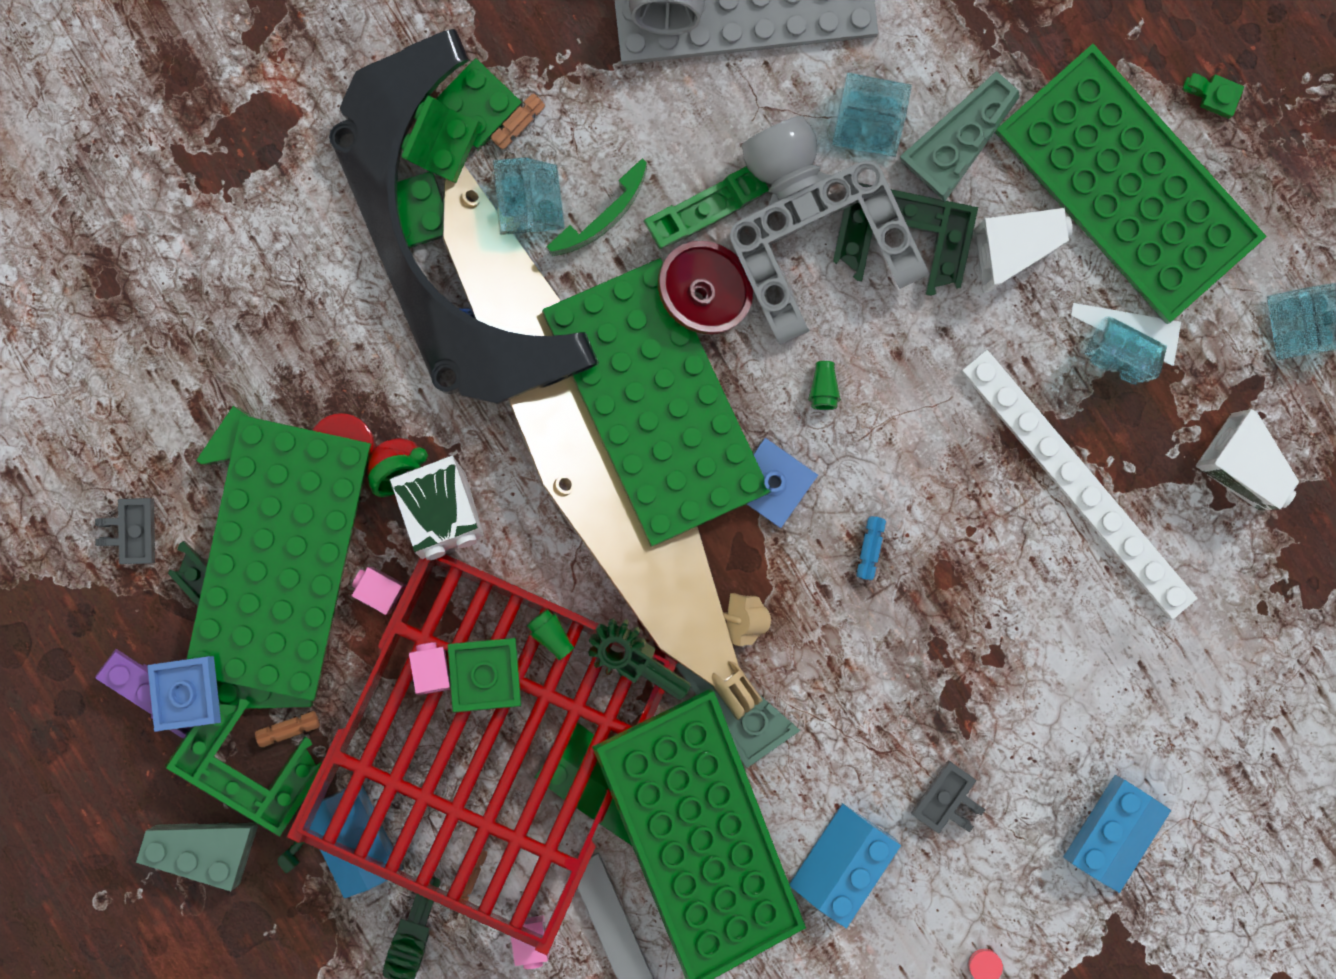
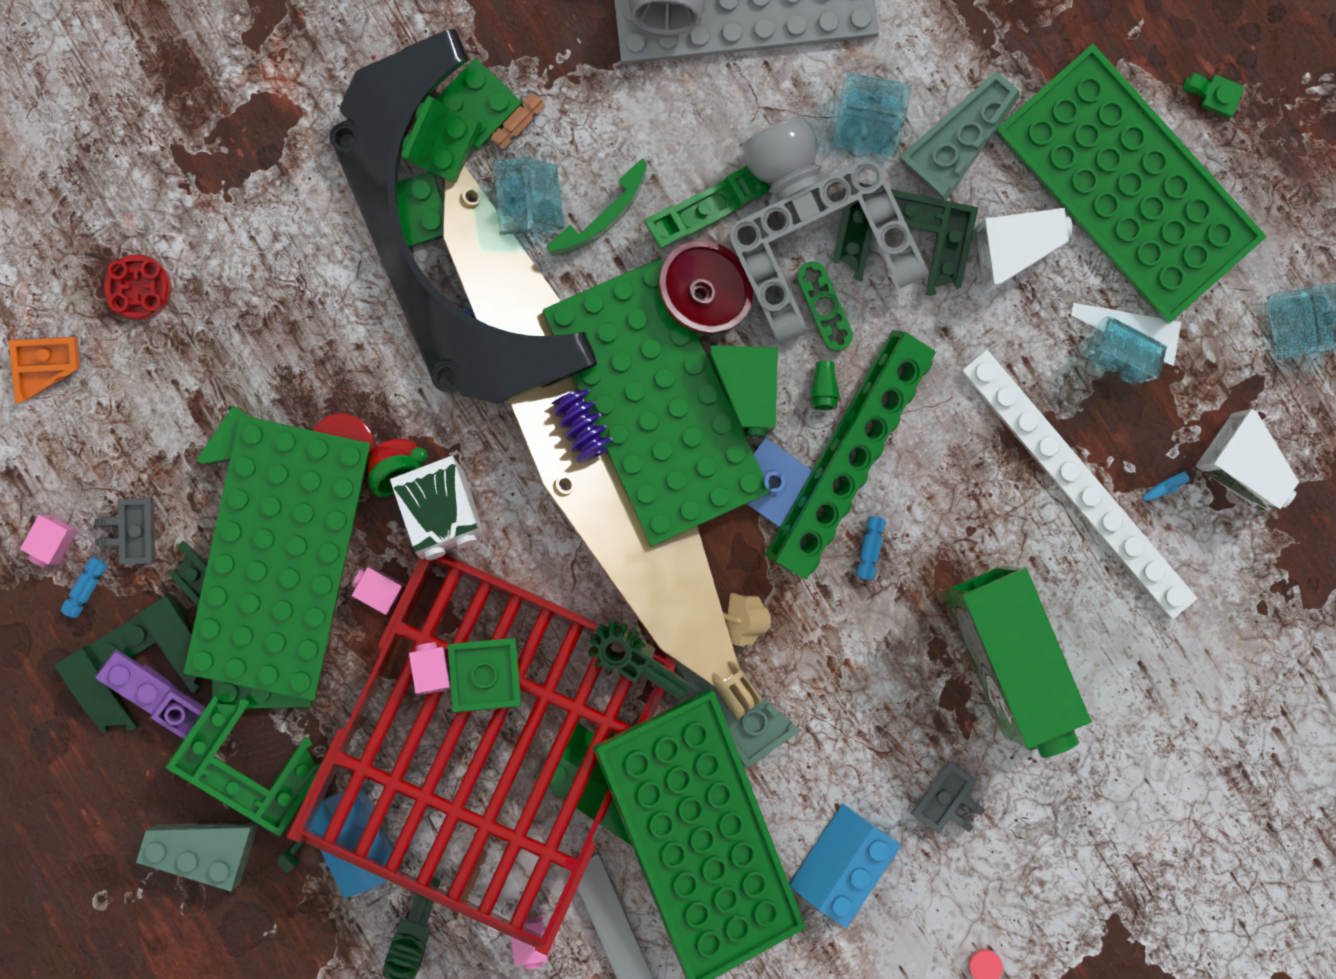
(41, 363): none -> orange wing
(48, 541): none -> bright pink brick
(83, 587): none -> dark azure axle
(137, 287): none -> red tile
(160, 624): none -> dark green wedge
(184, 693): medium blue tile -> none
(287, 729): nougat axle -> none
(550, 633): green cone -> none
(582, 425): none -> dark purple piece
(749, 384): none -> green slope
(806, 288): none -> green beam
(834, 460): none -> green brick
(1018, 660): none -> green brick
(1117, 833): dark azure slope -> none
(1167, 487): none -> dark azure helmet

